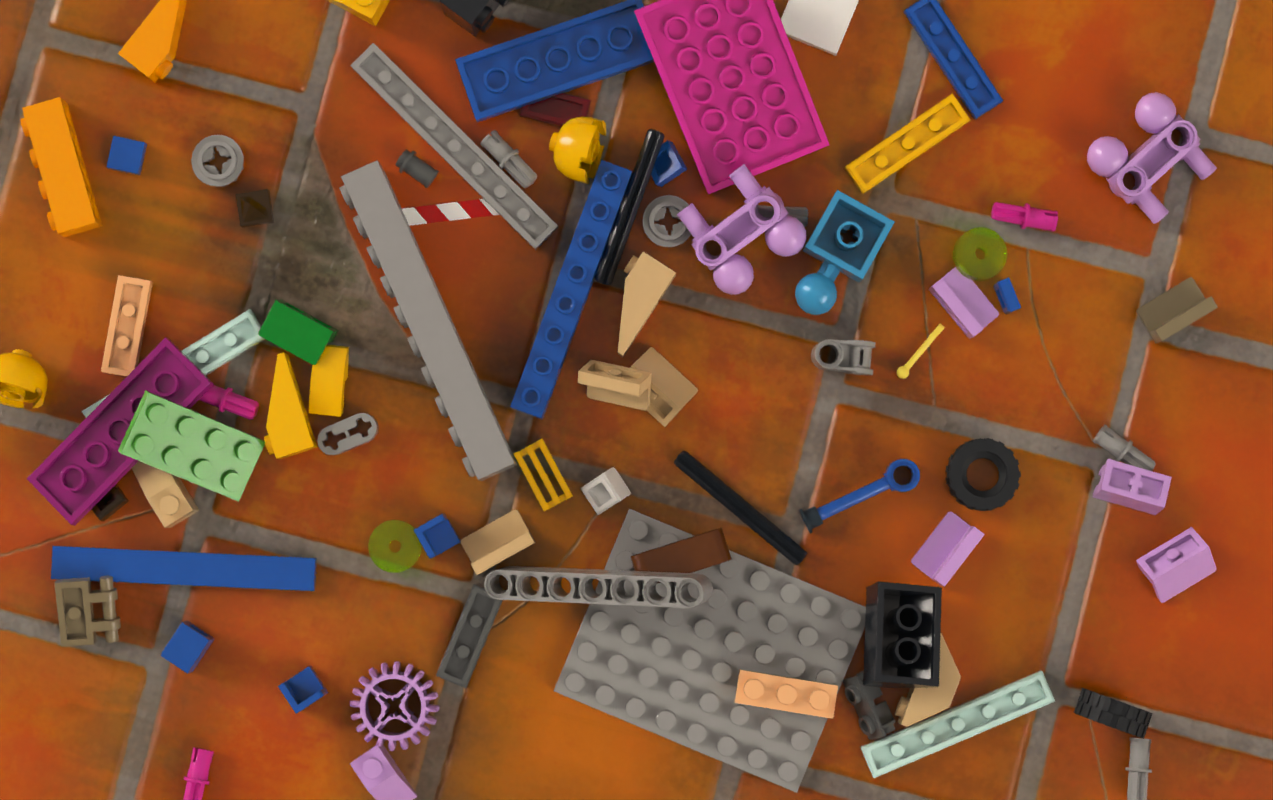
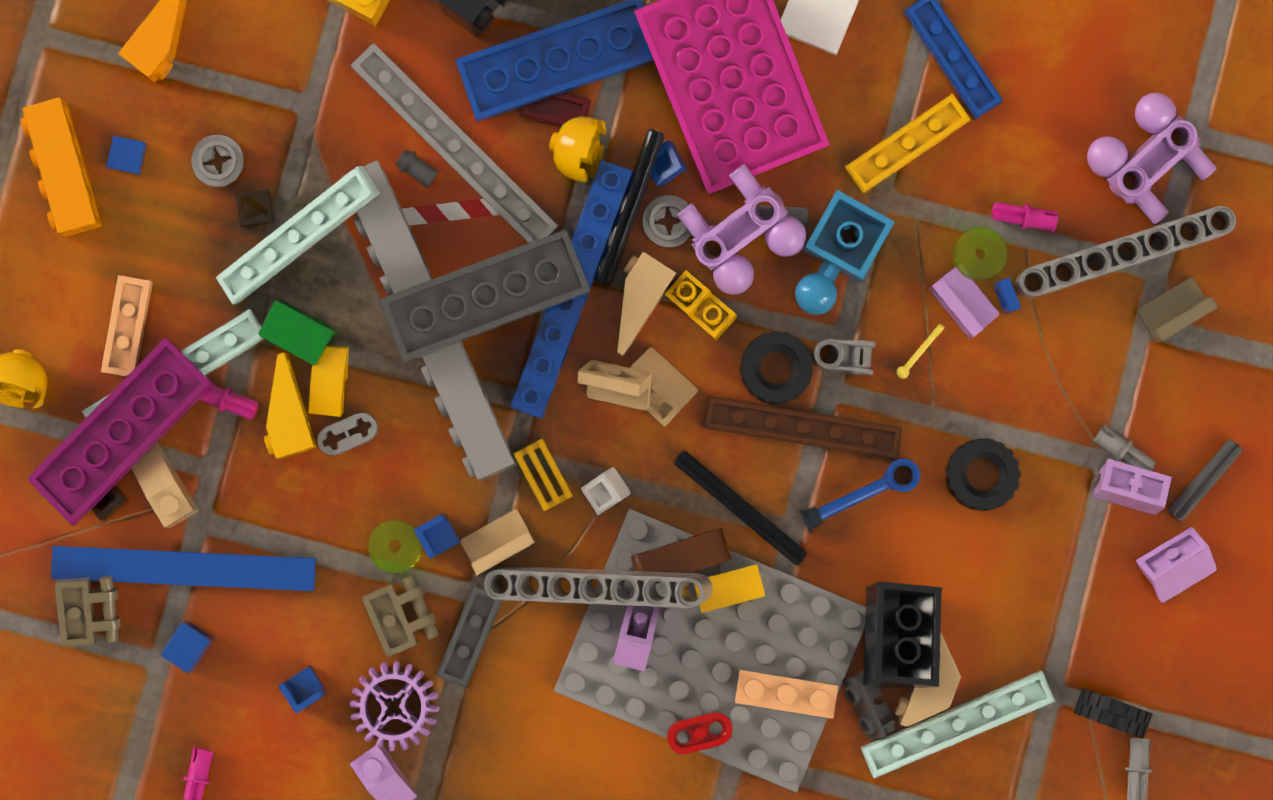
(191, 446): bright green plate -> none
(297, 234): none -> light aqua tile
(390, 618): none -> dark tan plate
(484, 296): none -> dark grey plate
(509, 159): light grey axle -> none
(636, 636): none -> lavender slope
(699, 733): none -> red plate
(700, 305): none -> yellow slope
(733, 588): none -> yellow tile
(776, 342): none -> black tyre
(802, 427): none -> reddish brown tile
(946, 548): lavender panel -> none
(1140, 248): none -> light grey beam
(1205, 480): none -> dark grey axle

